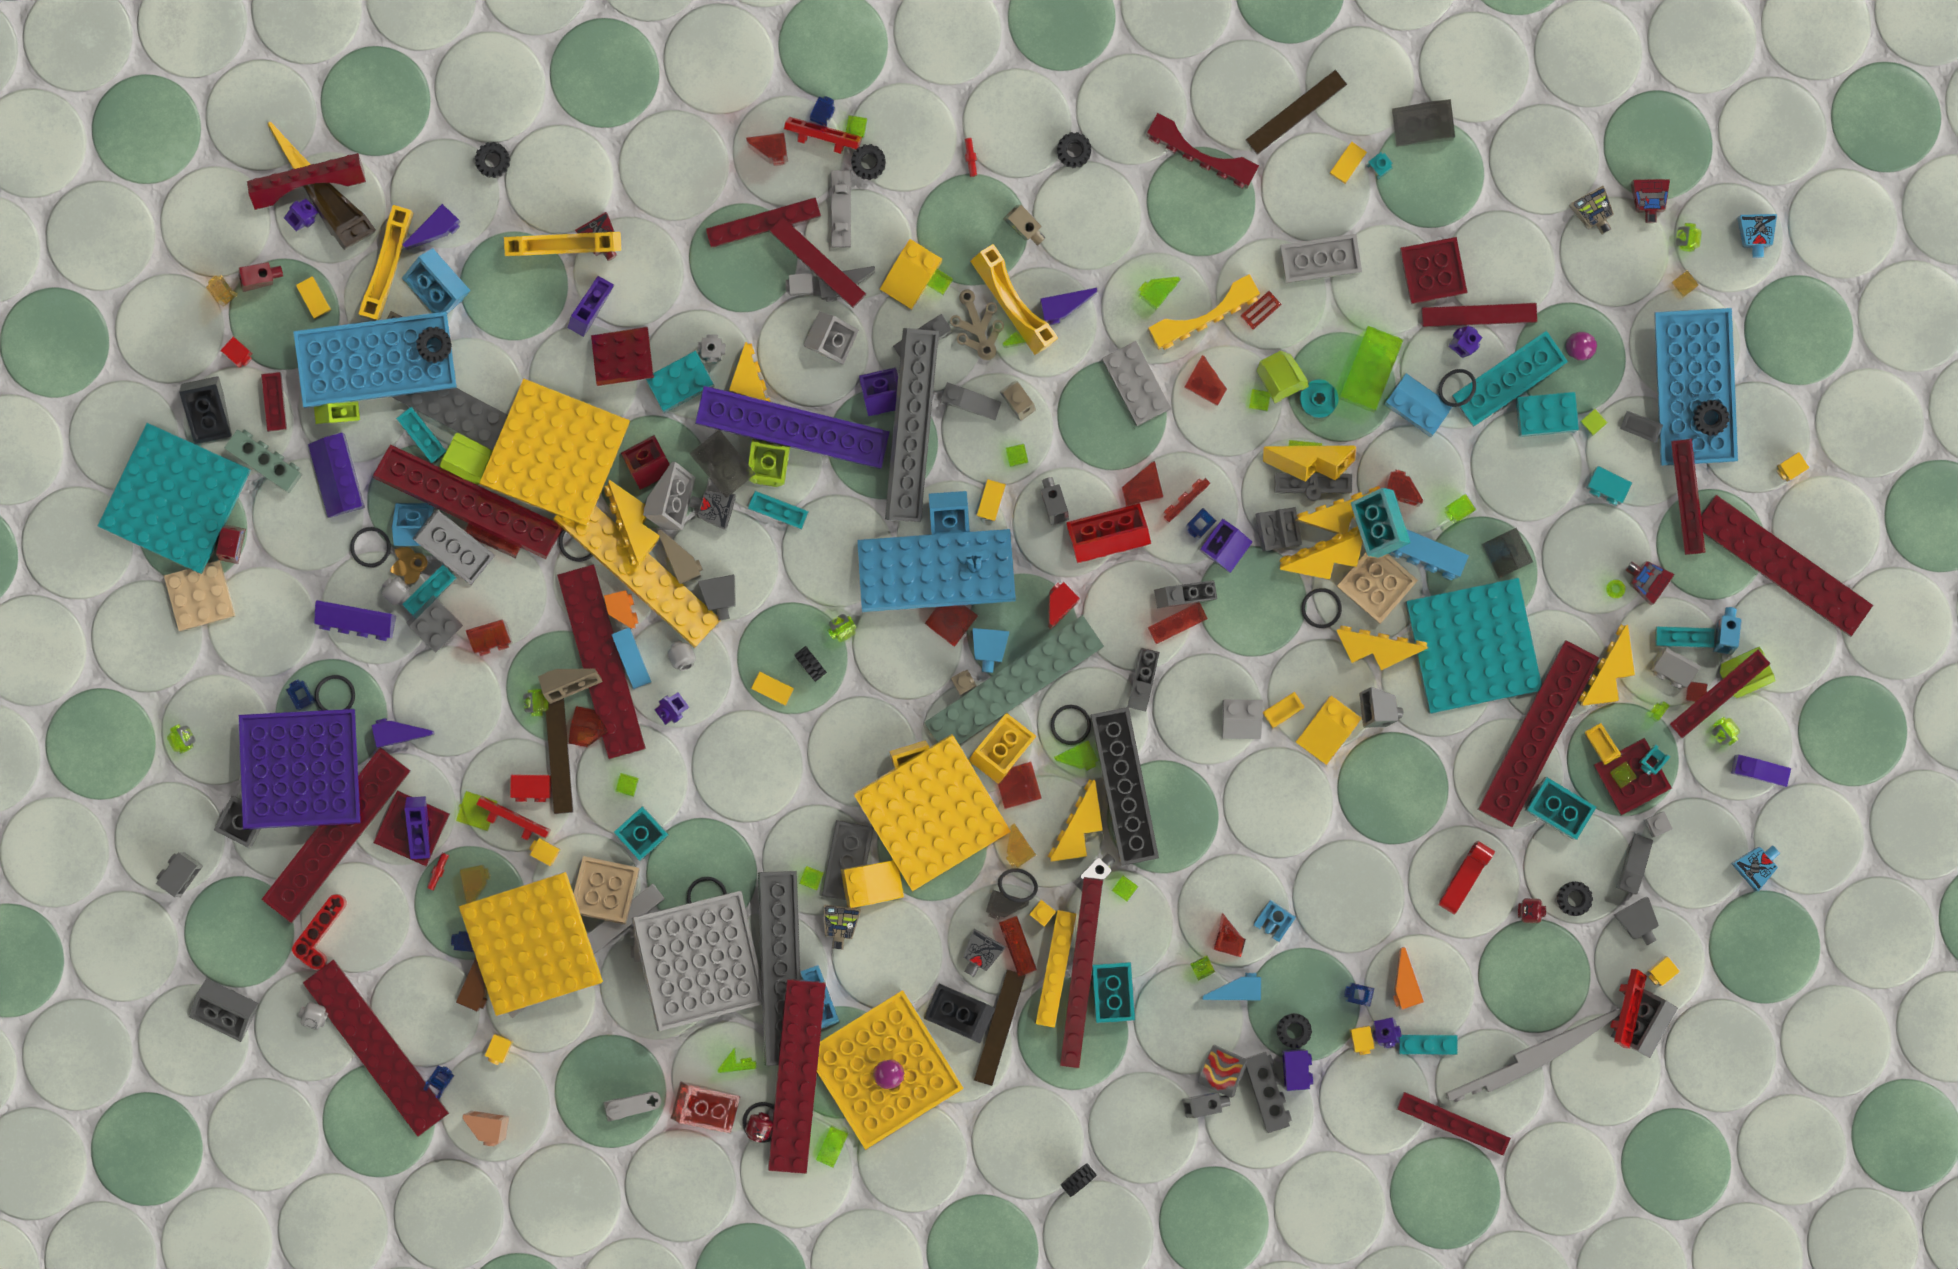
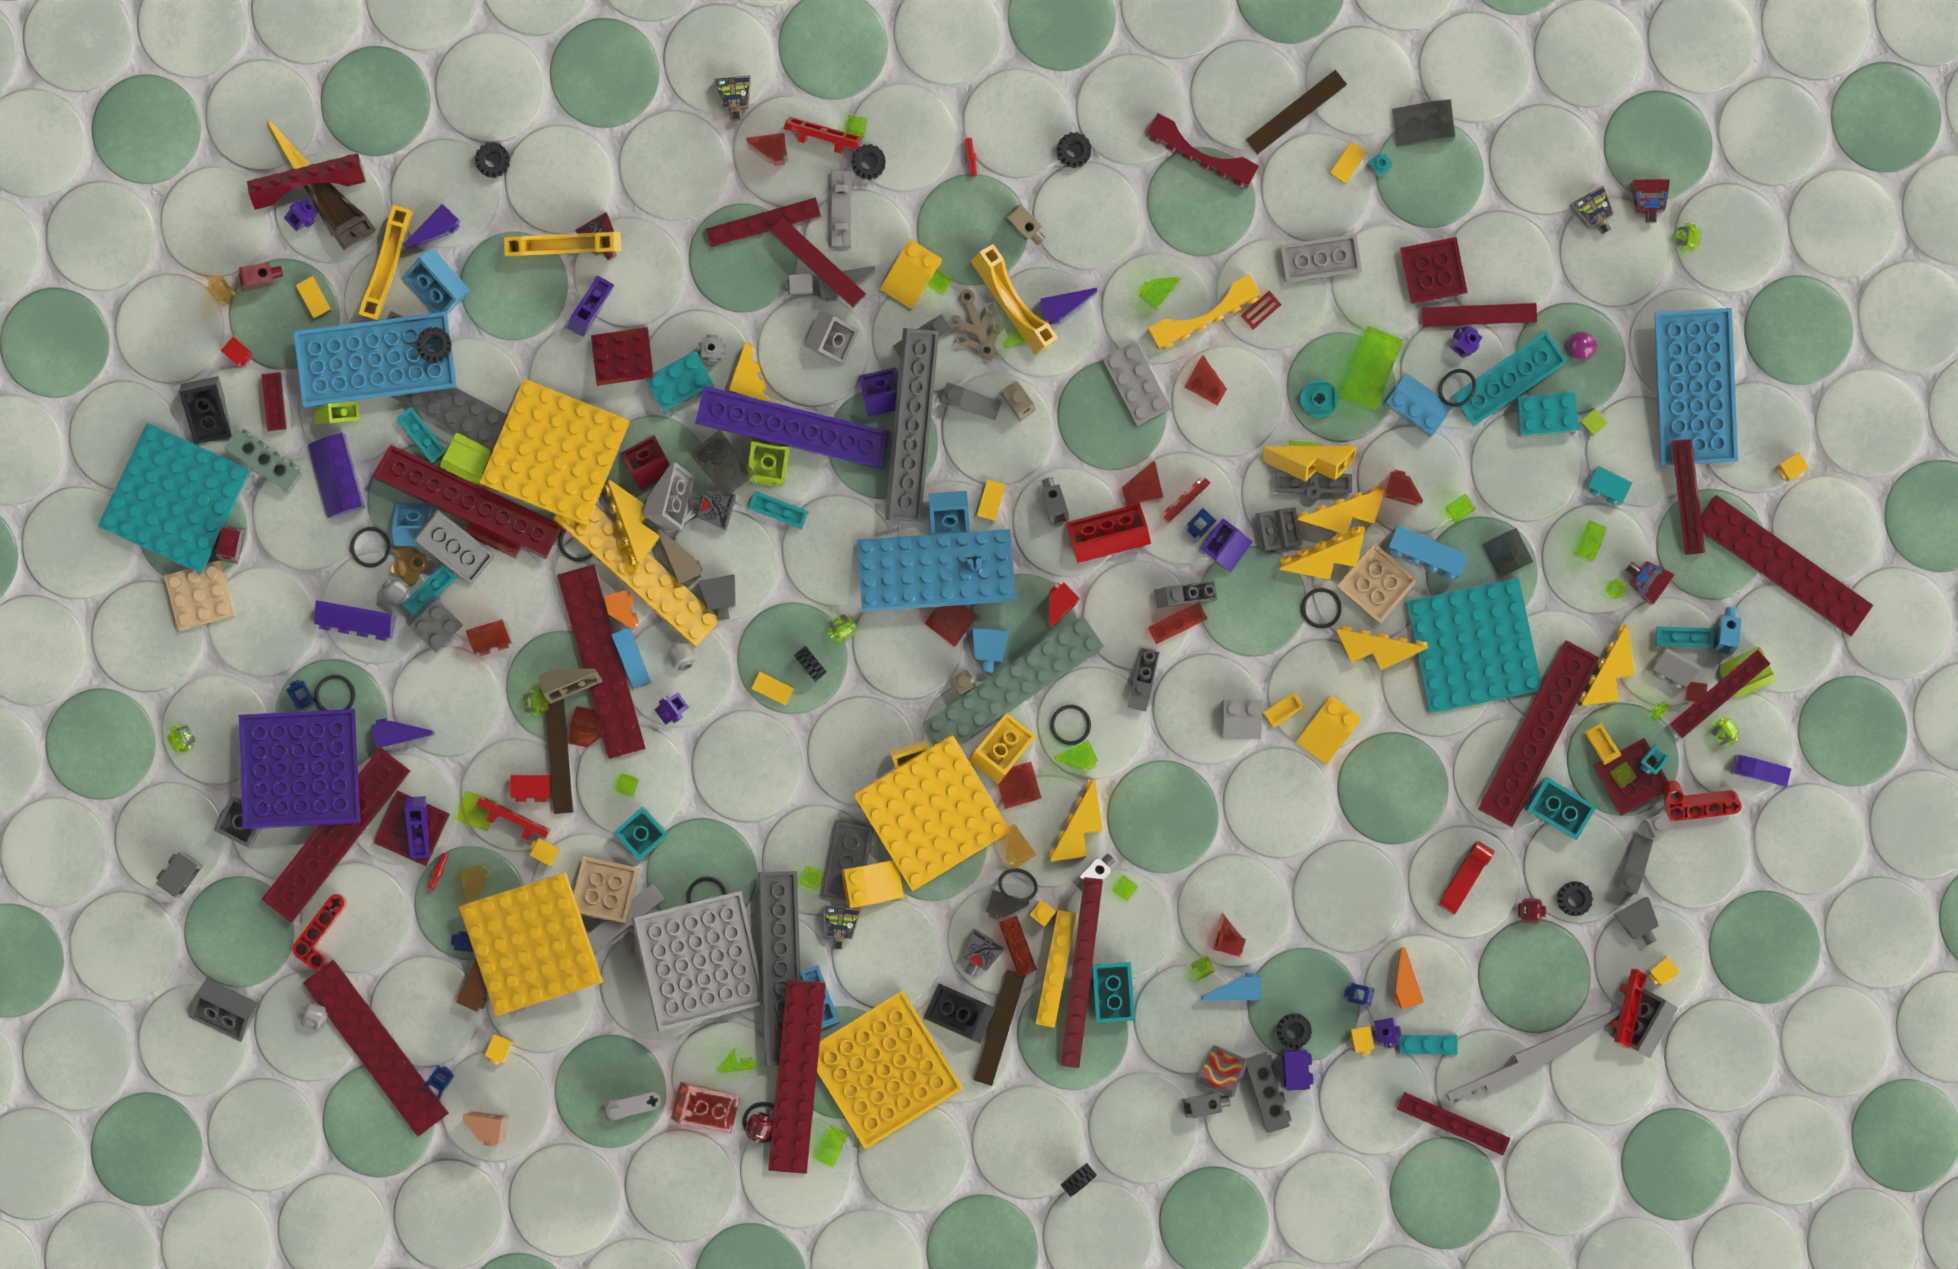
(734, 94): none -> torso
(823, 111): clear blue window -> none
(888, 1074): magenta hair -> none
(1017, 455): clear neon green plate -> none
(1124, 786): dark grey brick -> none
(1259, 400): clear neon green plate -> none
(1268, 912): dark azure brick -> none
(1281, 376): lime slope -> none
(1379, 708): torso -> none
(1380, 522): teal brick -> none
(1590, 541): none -> clear neon green slope
(1641, 426): dark grey tile -> none
(1685, 283): clear yellow tile -> none
(1722, 417): black tyre -> none
(1725, 802): none -> red beam
(1757, 232): dark azure torso -> none
(1757, 866): dark azure torso -> none

